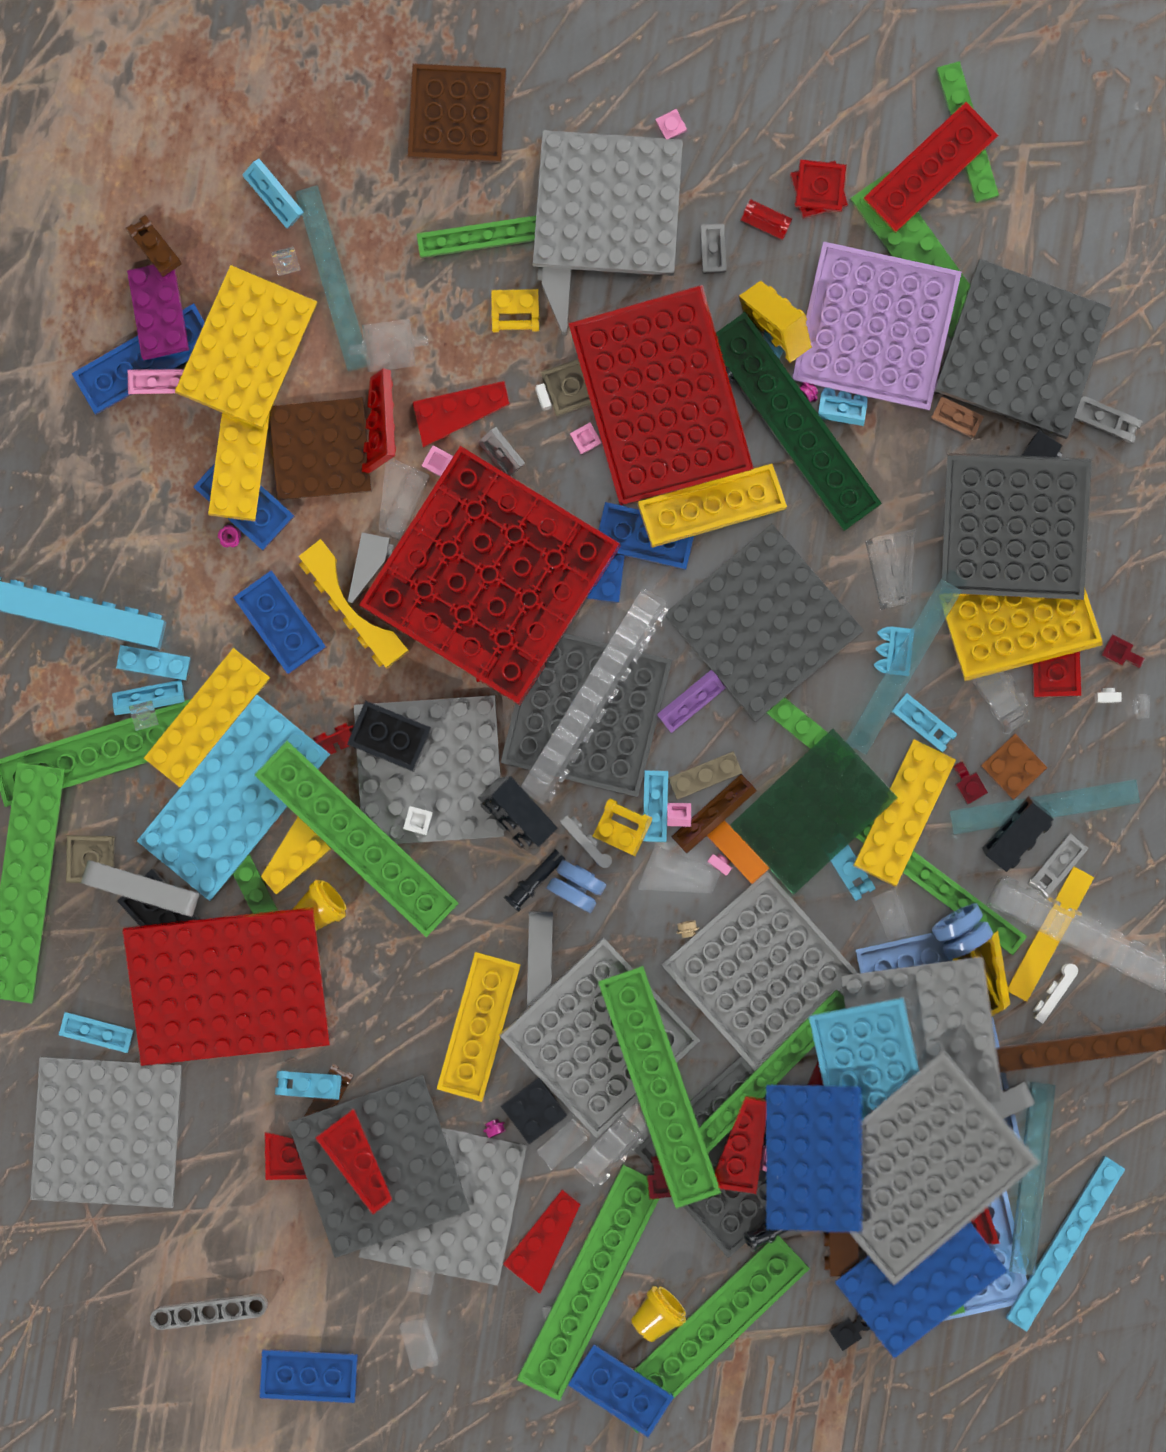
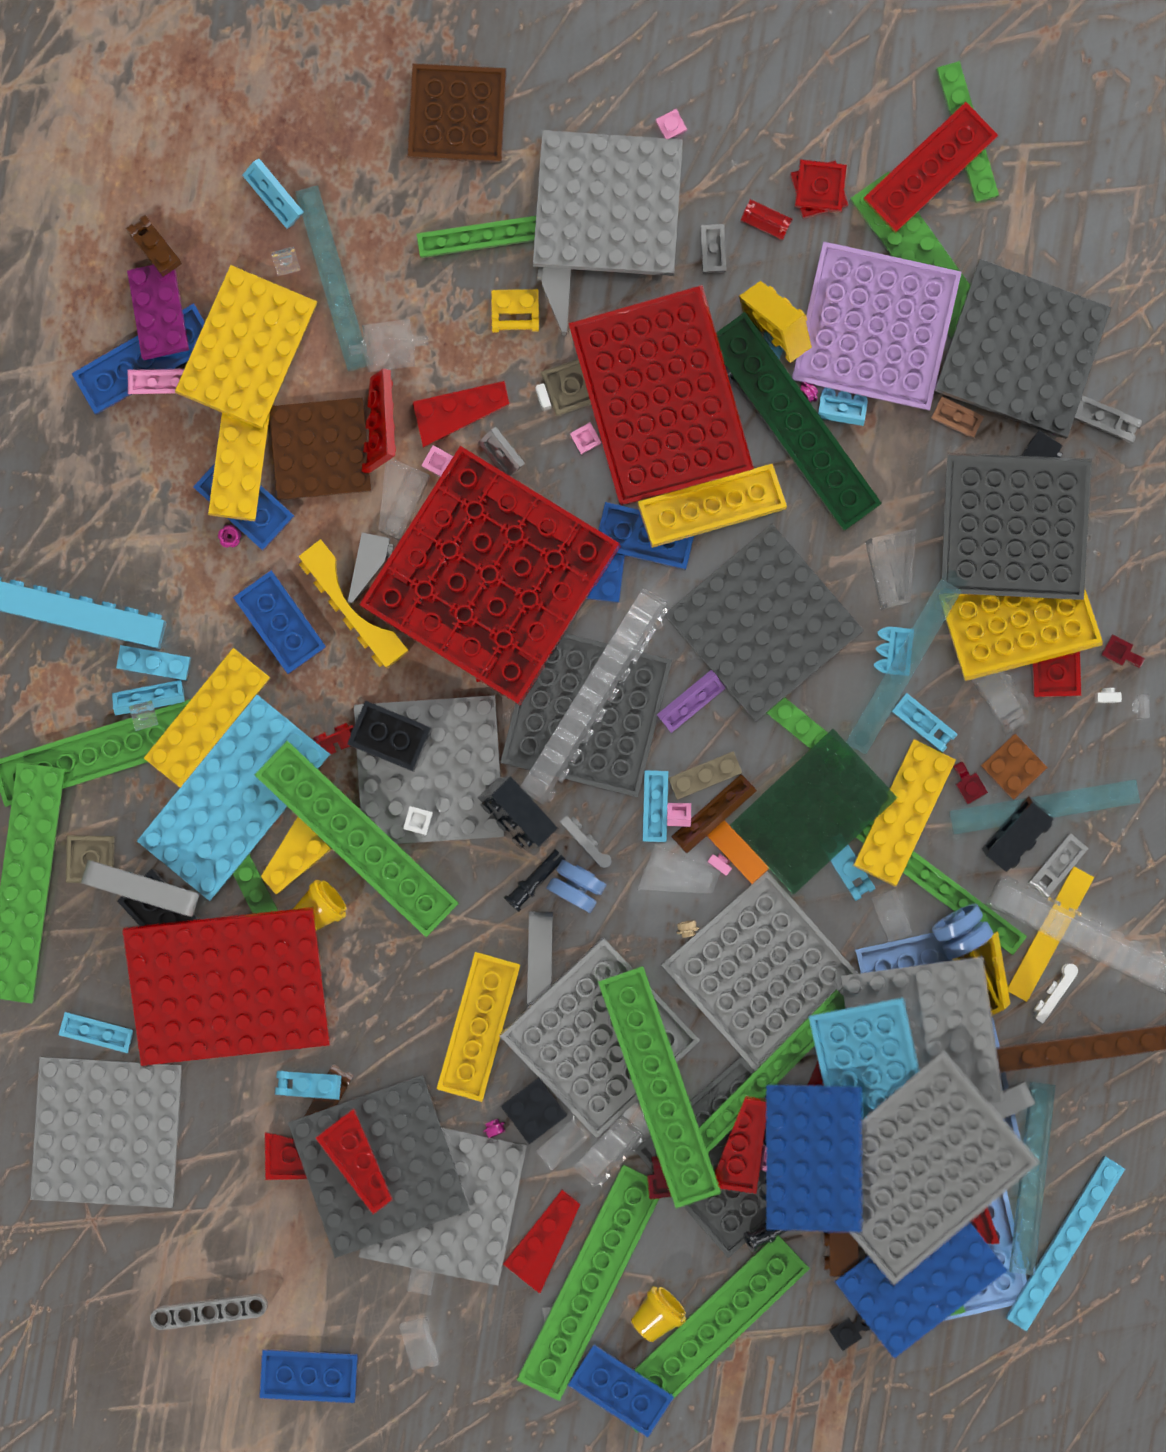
(619, 834): yellow plate -> none

